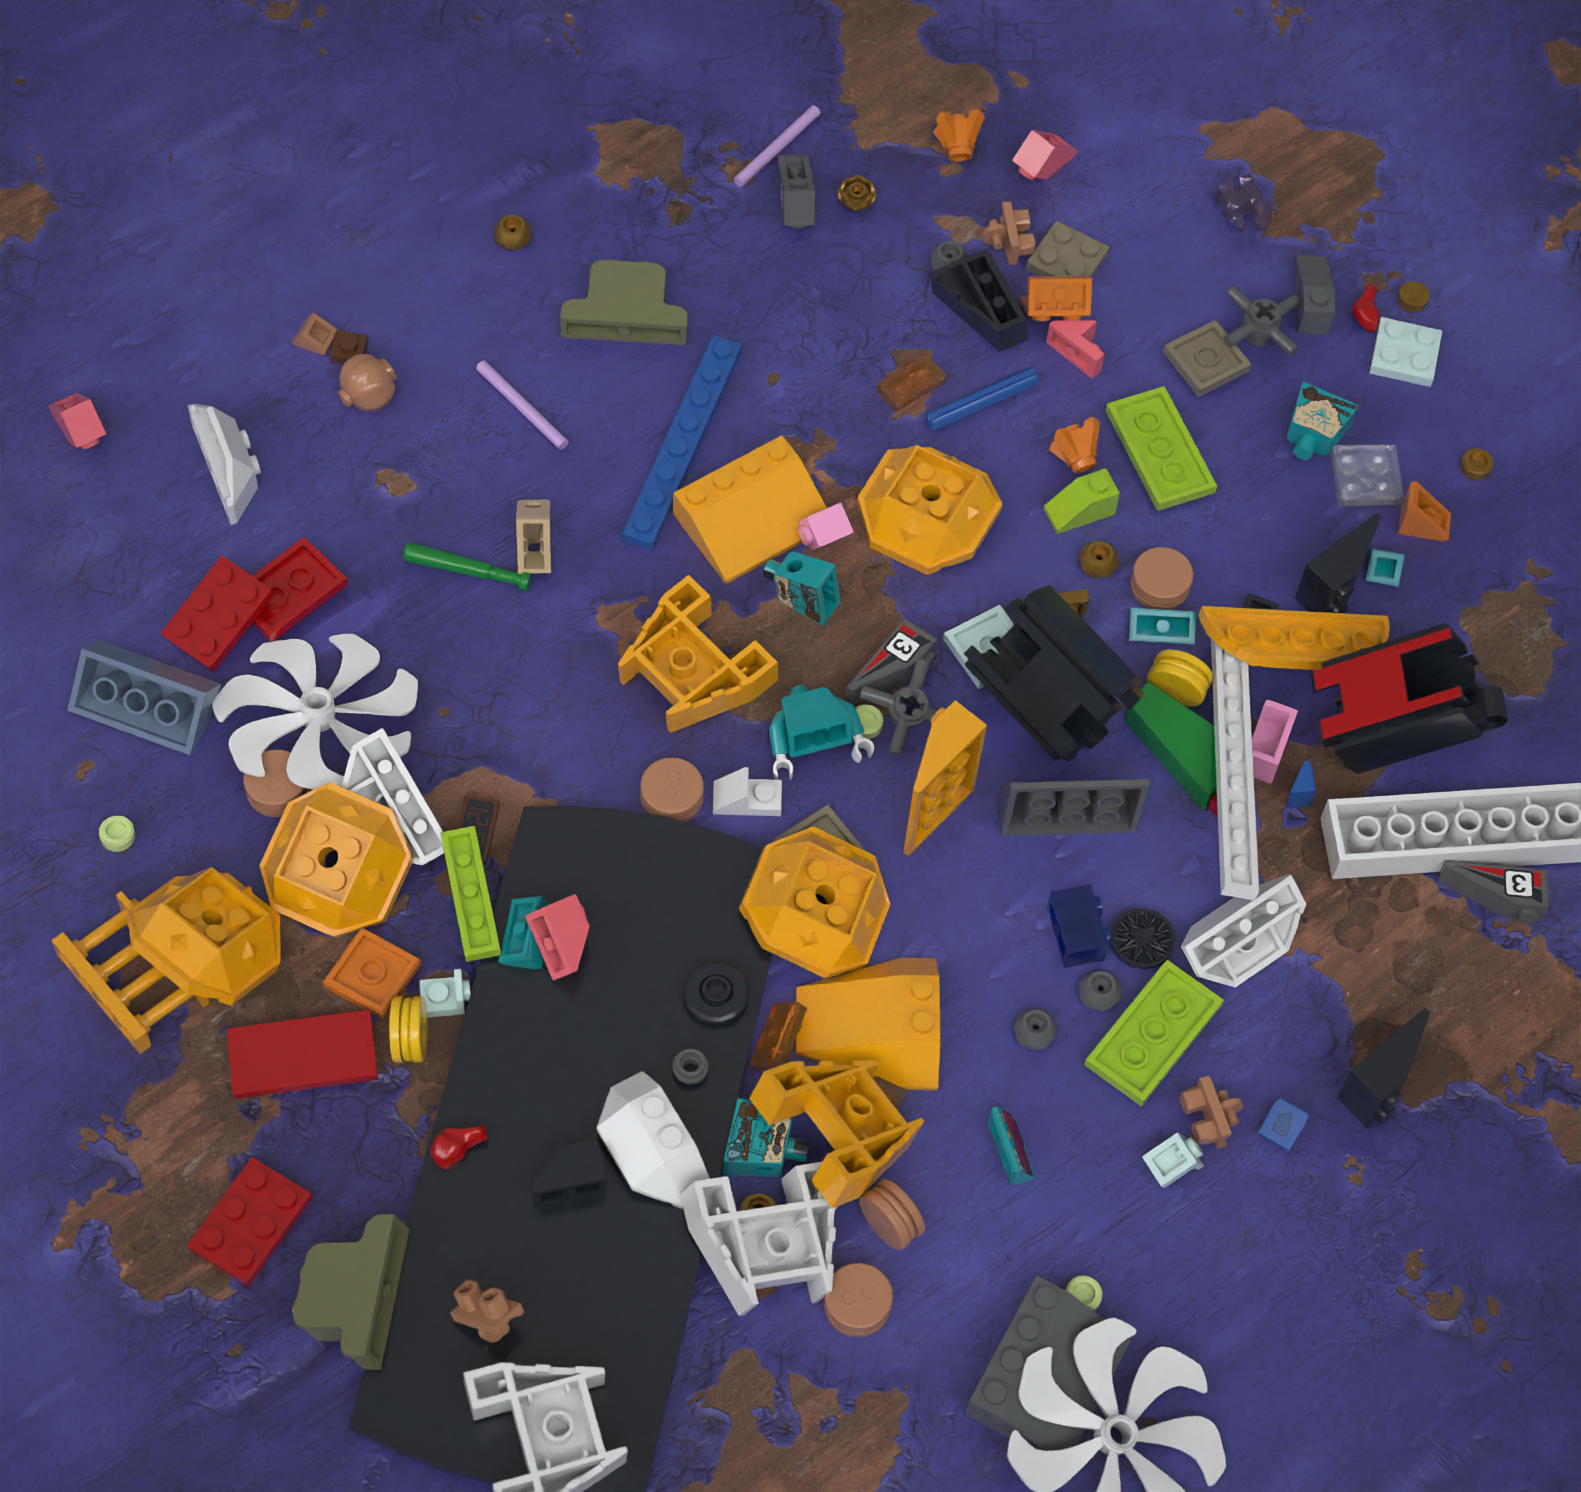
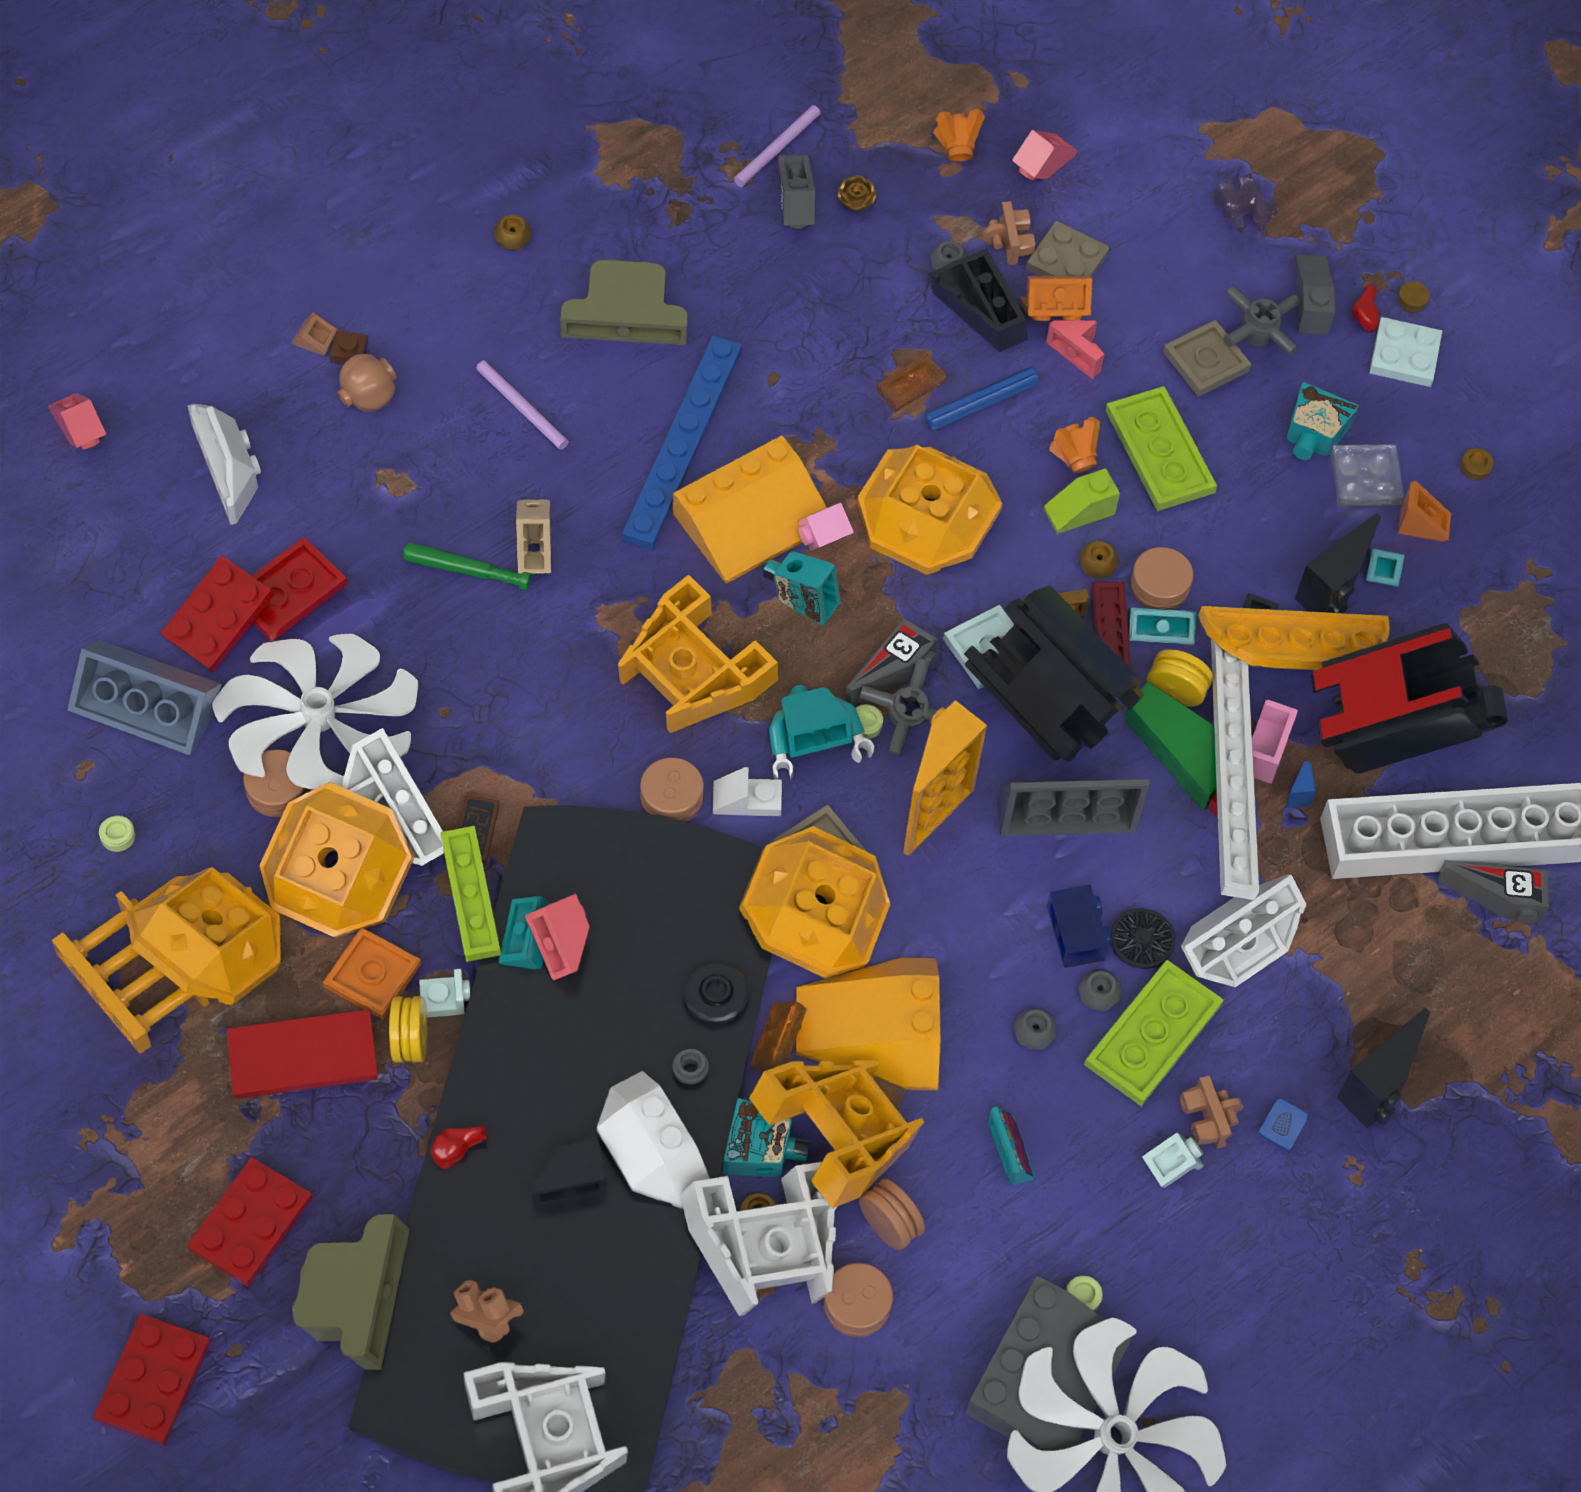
(152, 1379): none -> red plate
(1110, 616): none -> dark red plate

